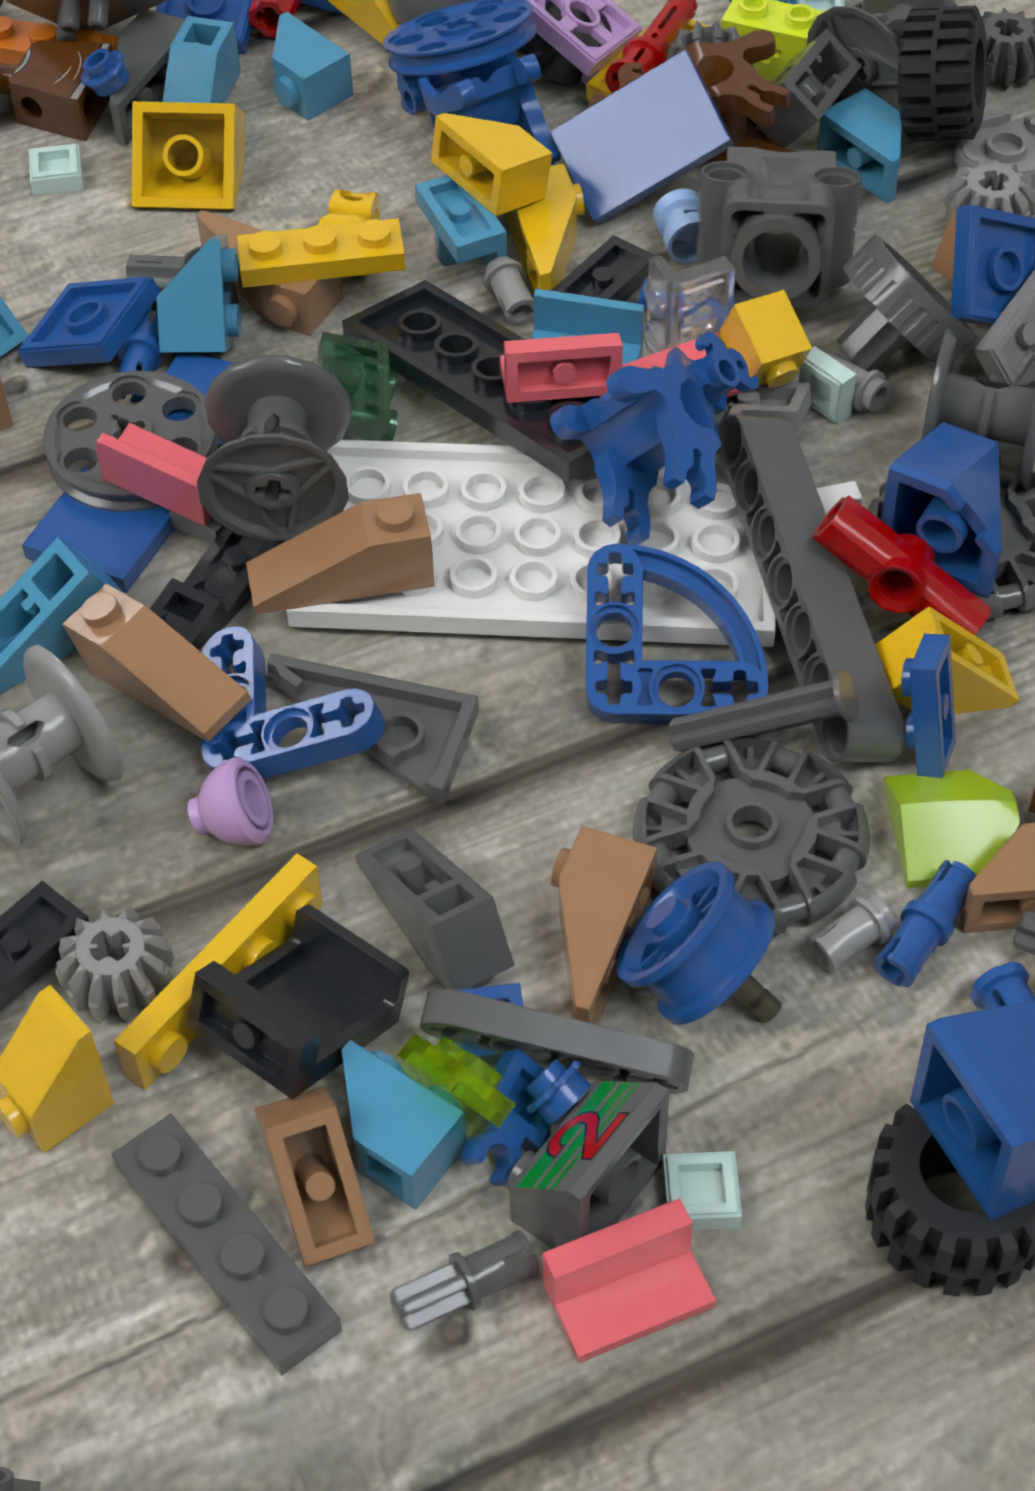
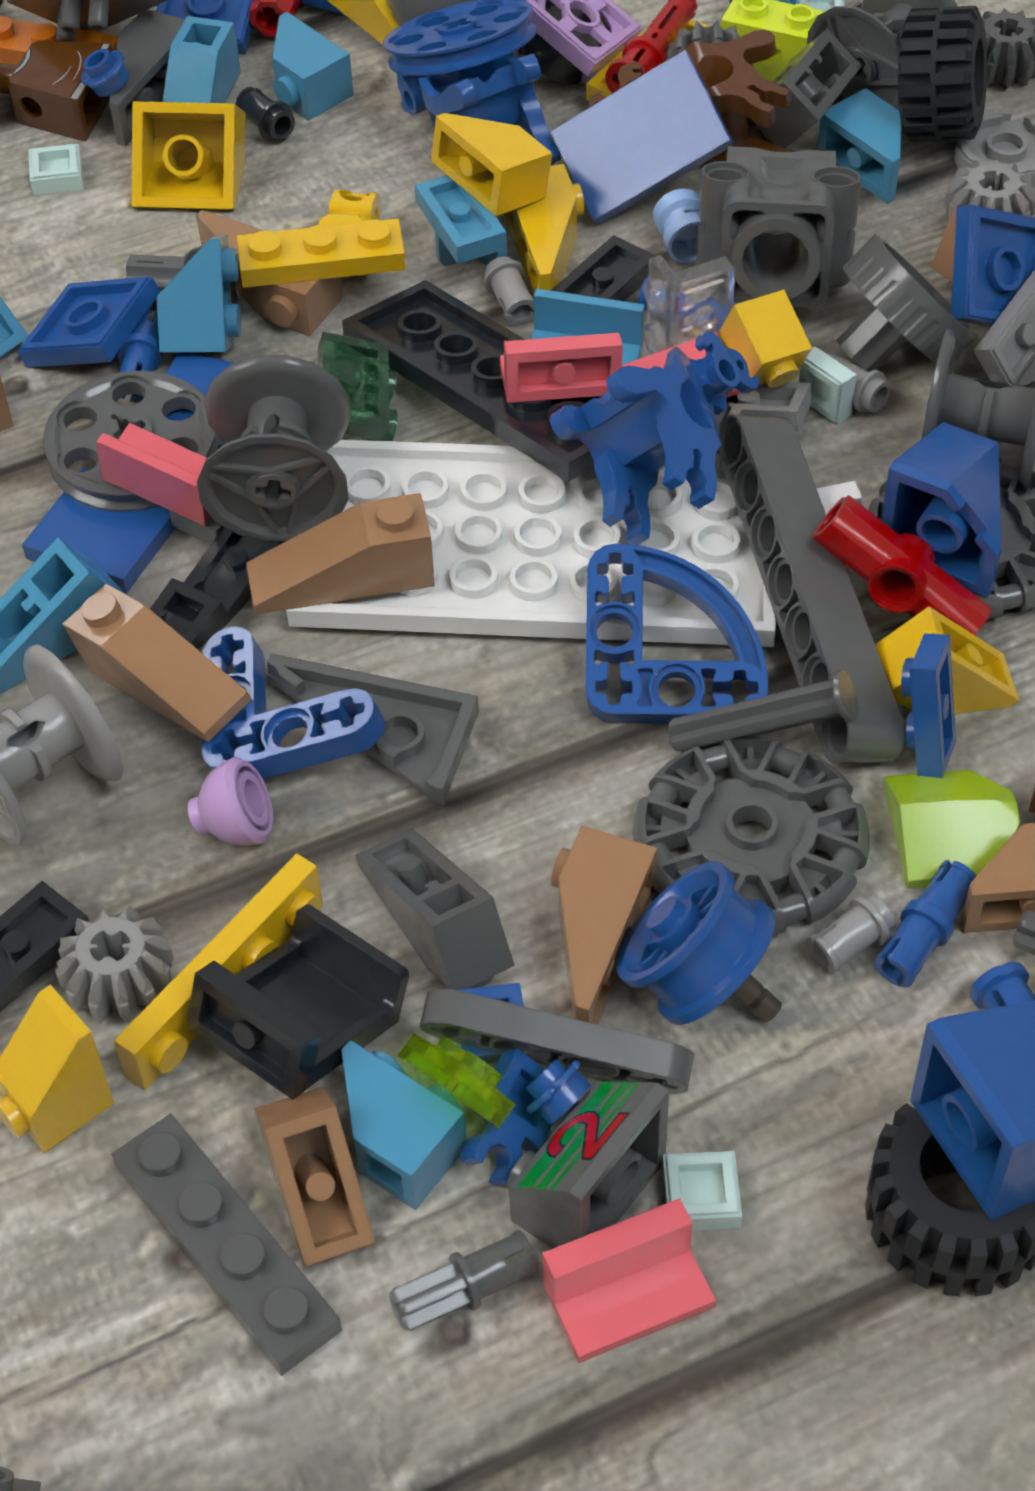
(272, 117): none -> black pin

